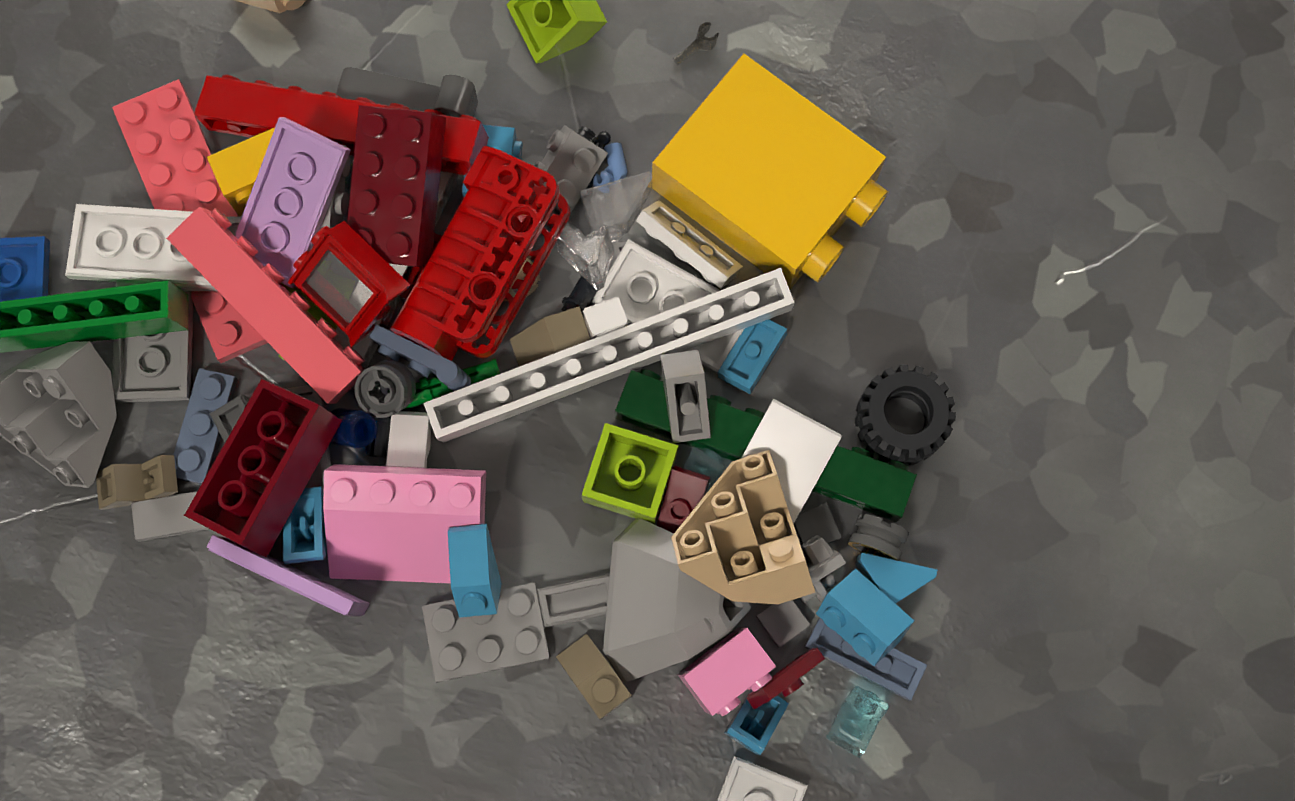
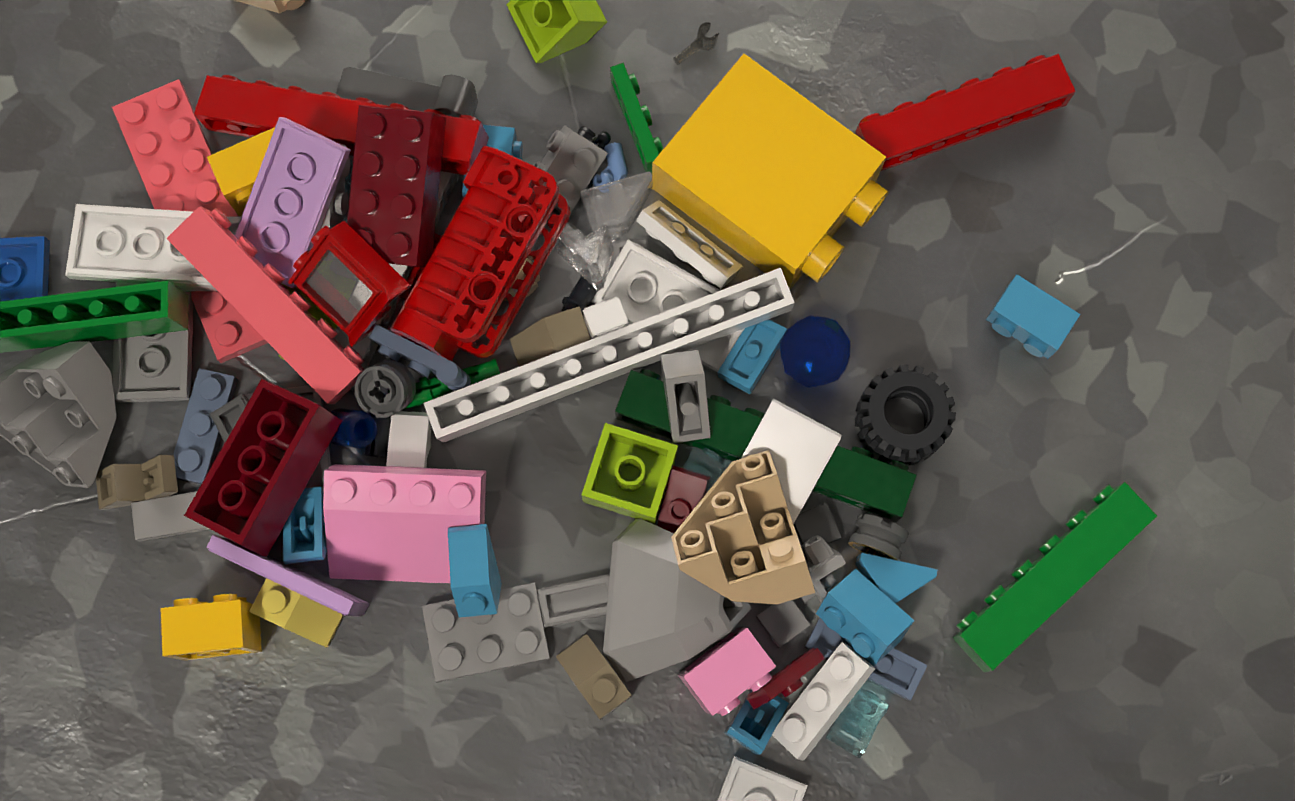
(209, 629): none -> yellow brick
(296, 613): none -> light yellow slope
(636, 116): none -> green plate
(815, 351): none -> clear blue hat
(822, 701): none -> white plate
(968, 111): none -> red brick
(1032, 317): none -> dark azure brick
(1054, 577): none -> green brick

